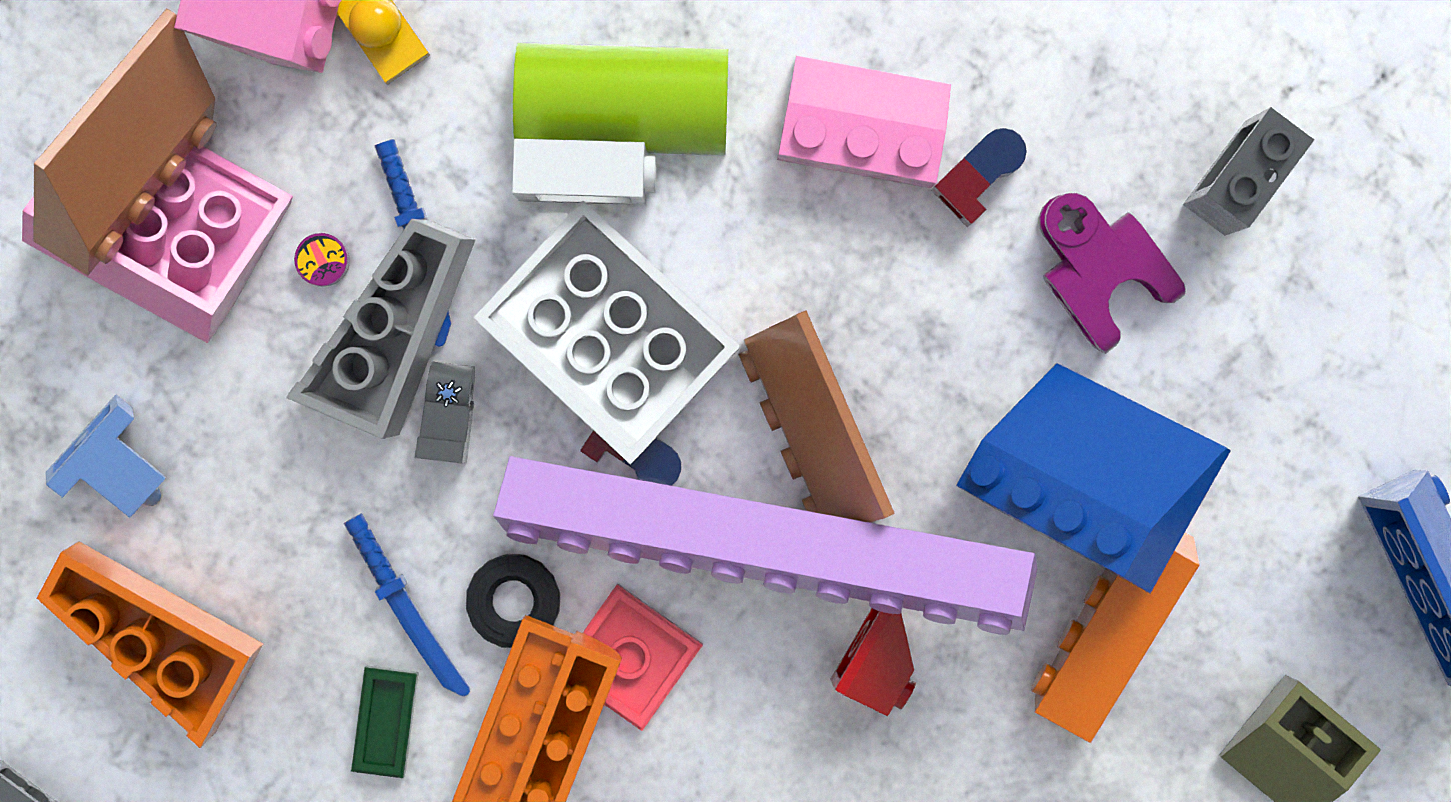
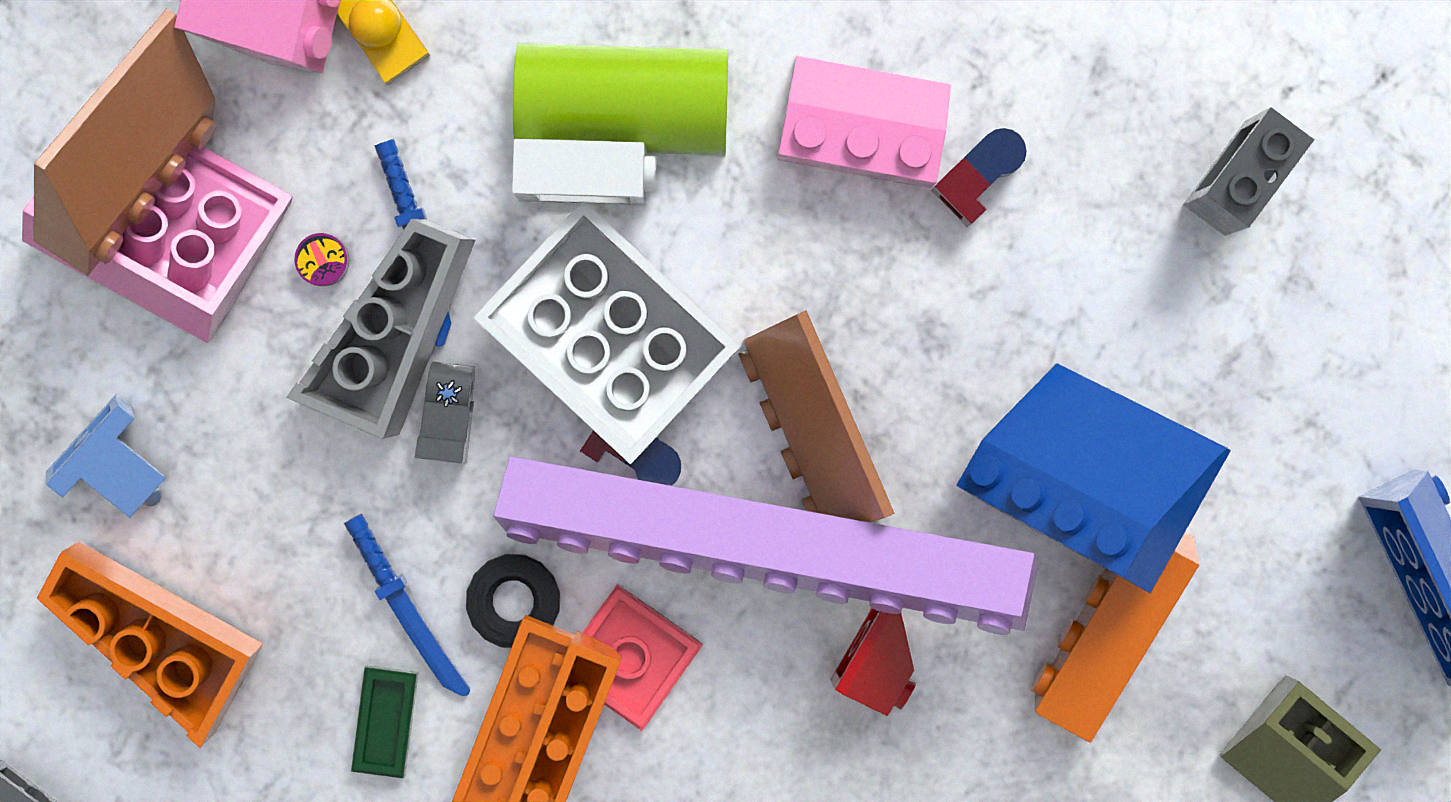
(1099, 260): magenta piece -> none

